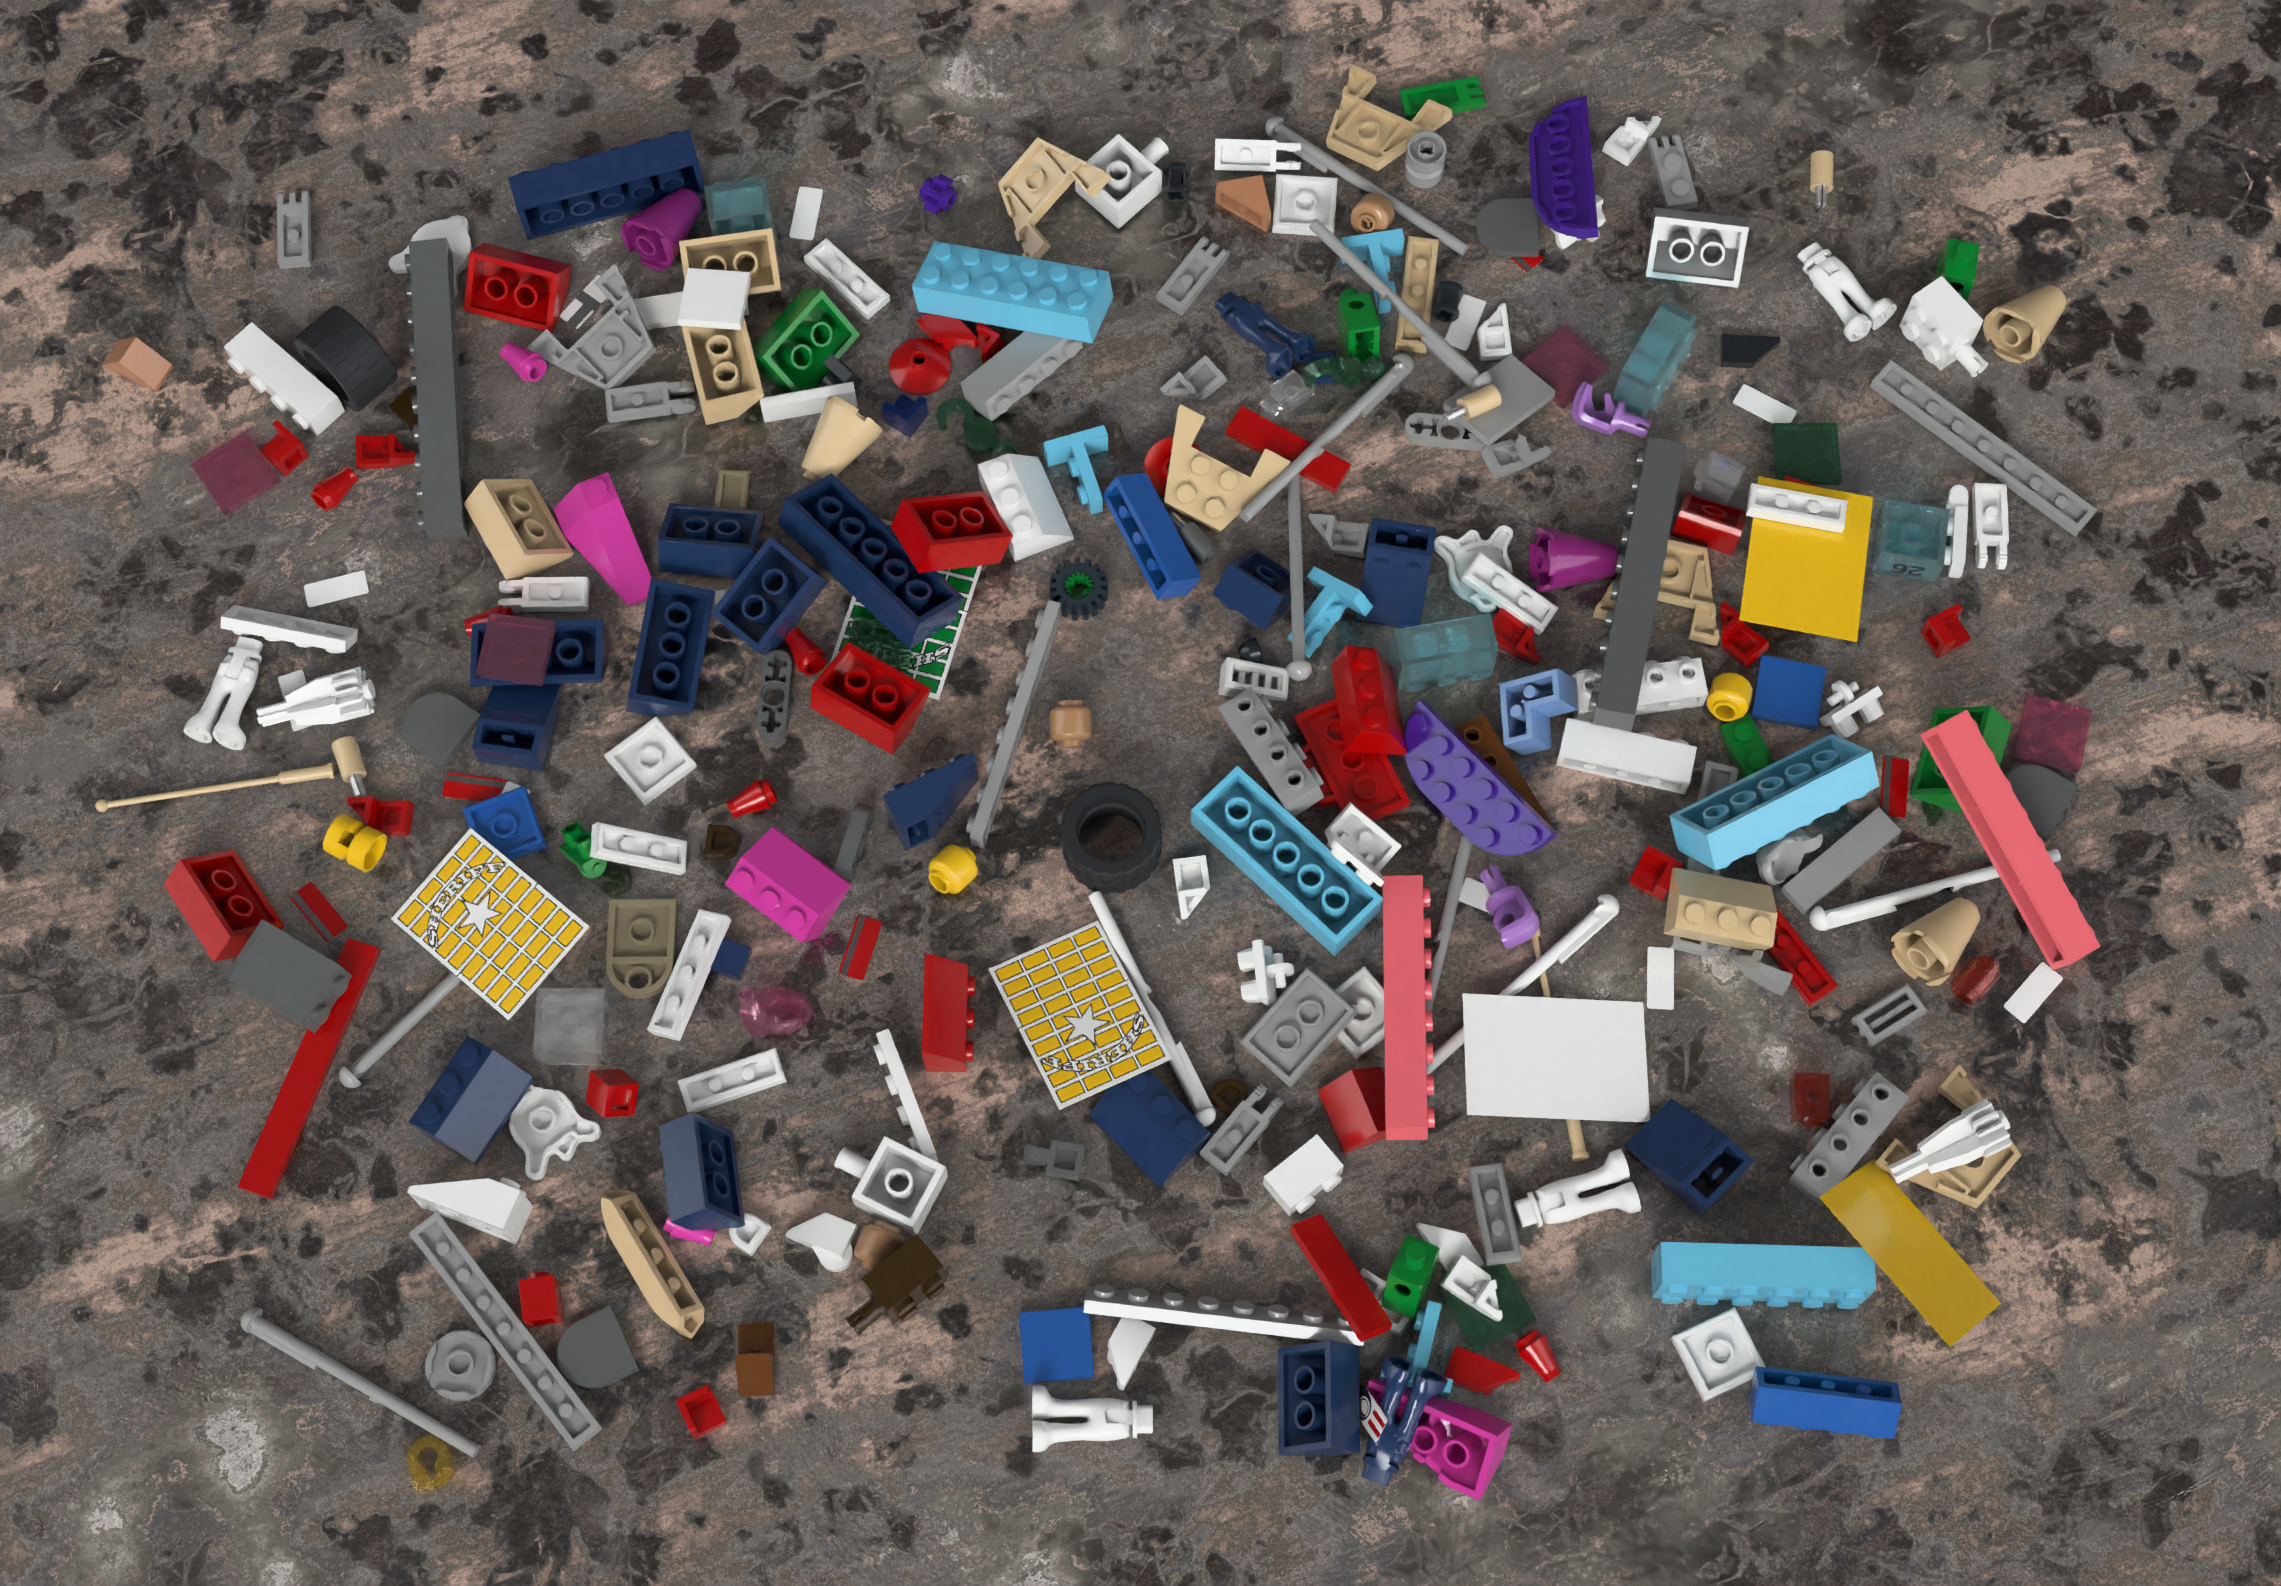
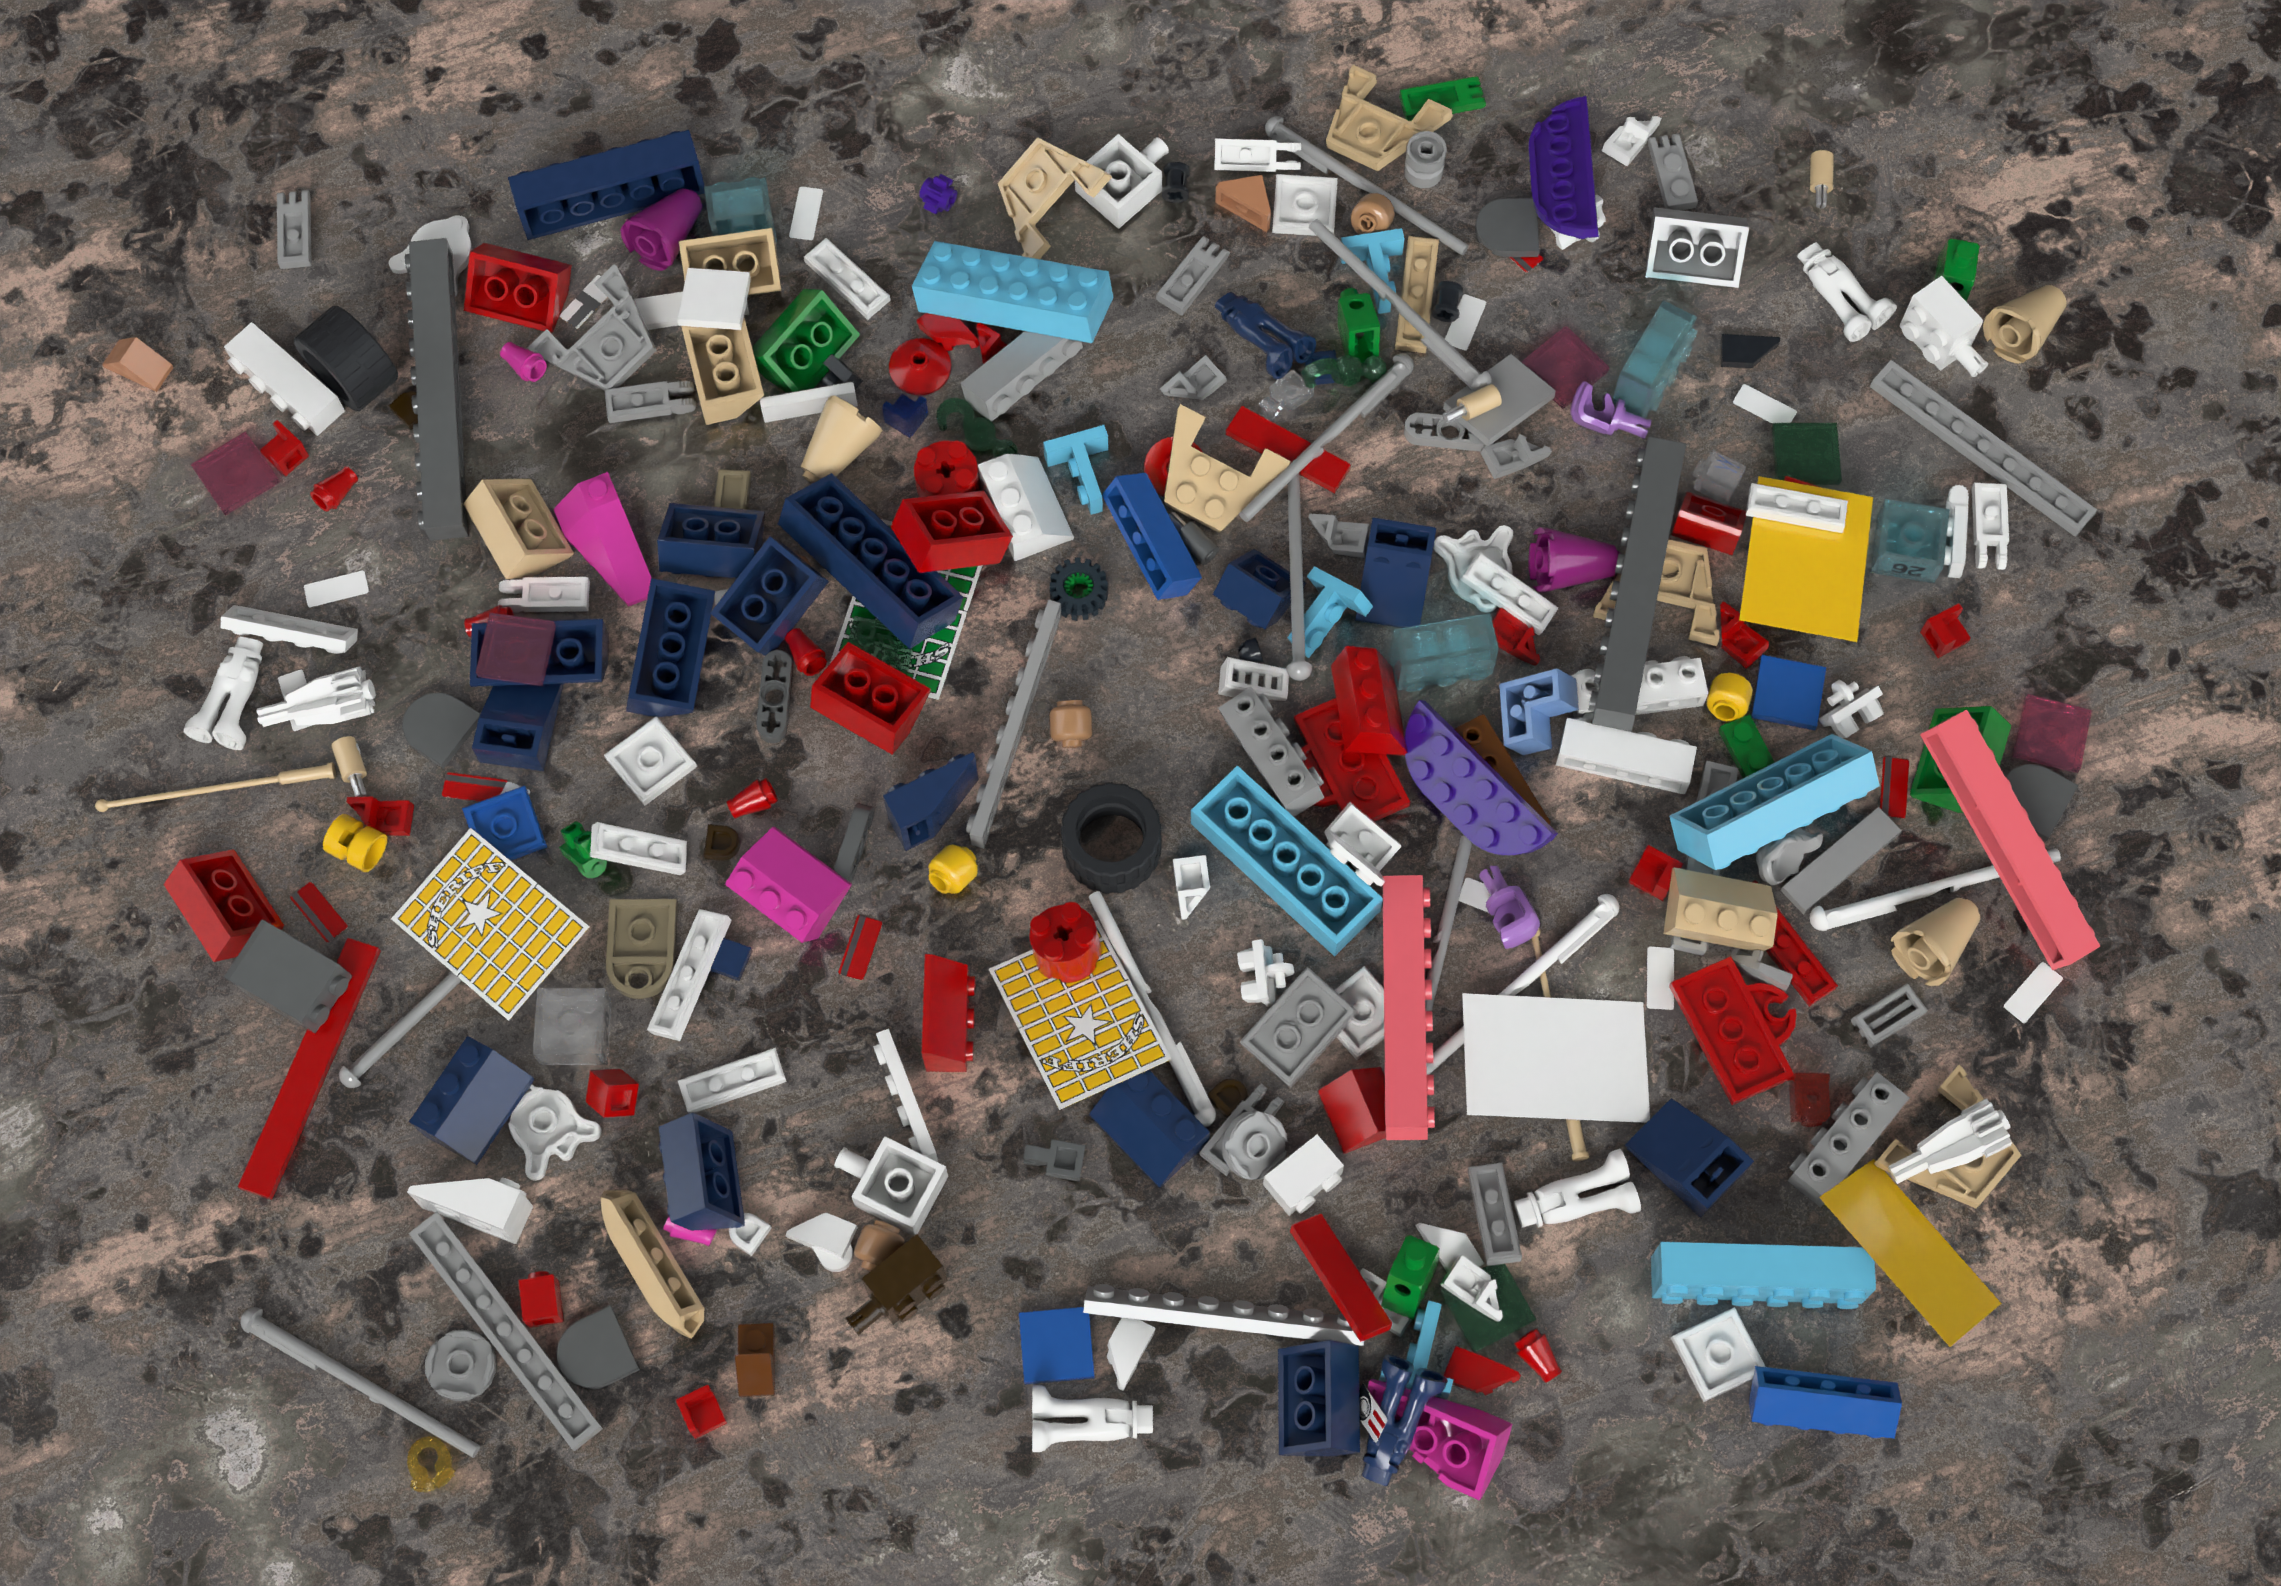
(381, 452): red slope -> none
(773, 1010): clear pink hair -> none
(946, 469): none -> red brick
(1065, 942): none -> red brick
(1254, 1144): none -> light grey tile
(1494, 336): white tile -> none
(1737, 1028): none -> red plate
(1976, 979): clear red brick -> none

